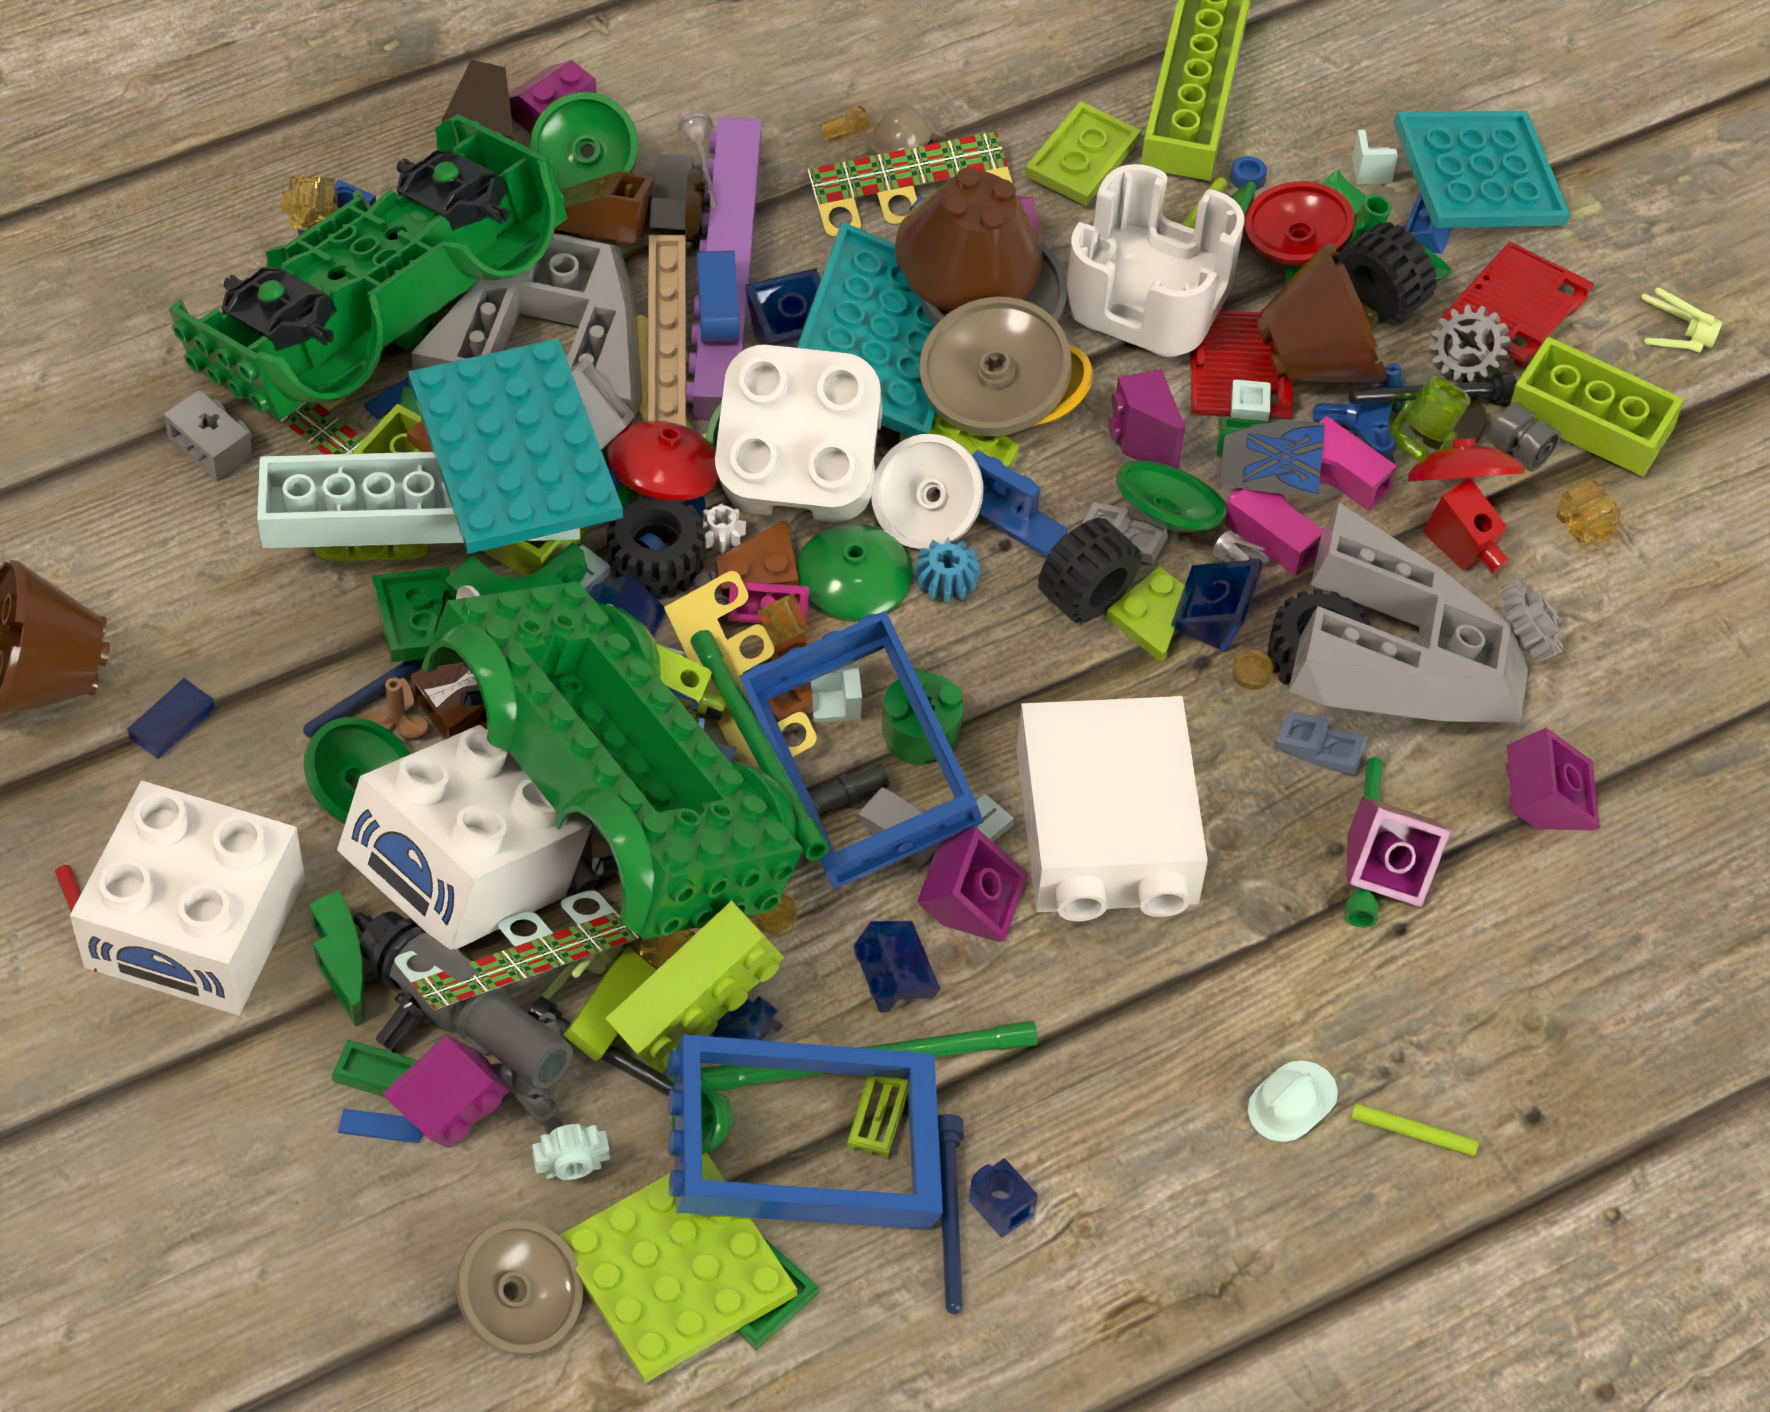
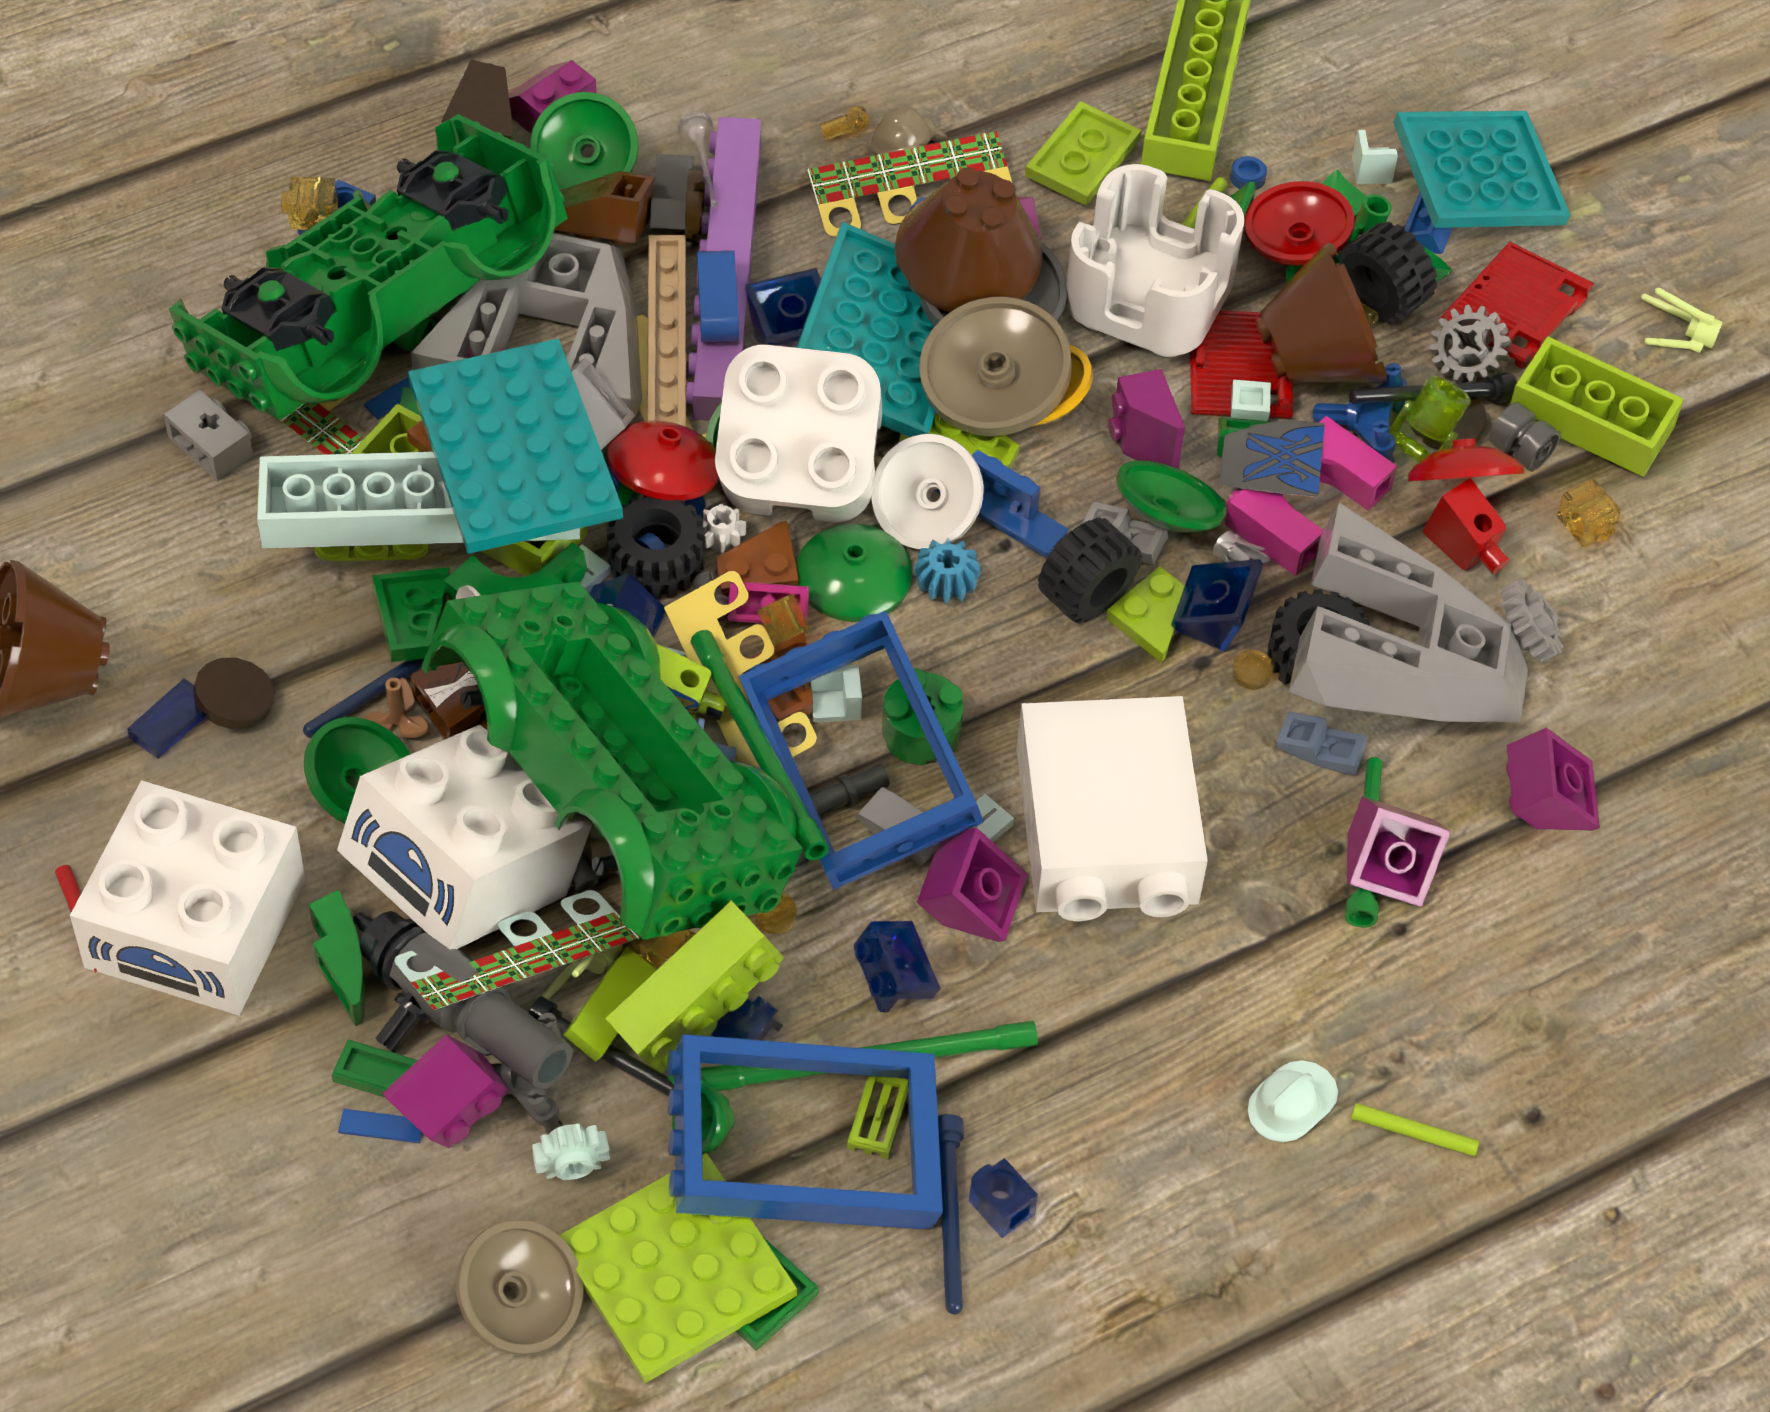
(233, 693): none -> dark brown tile

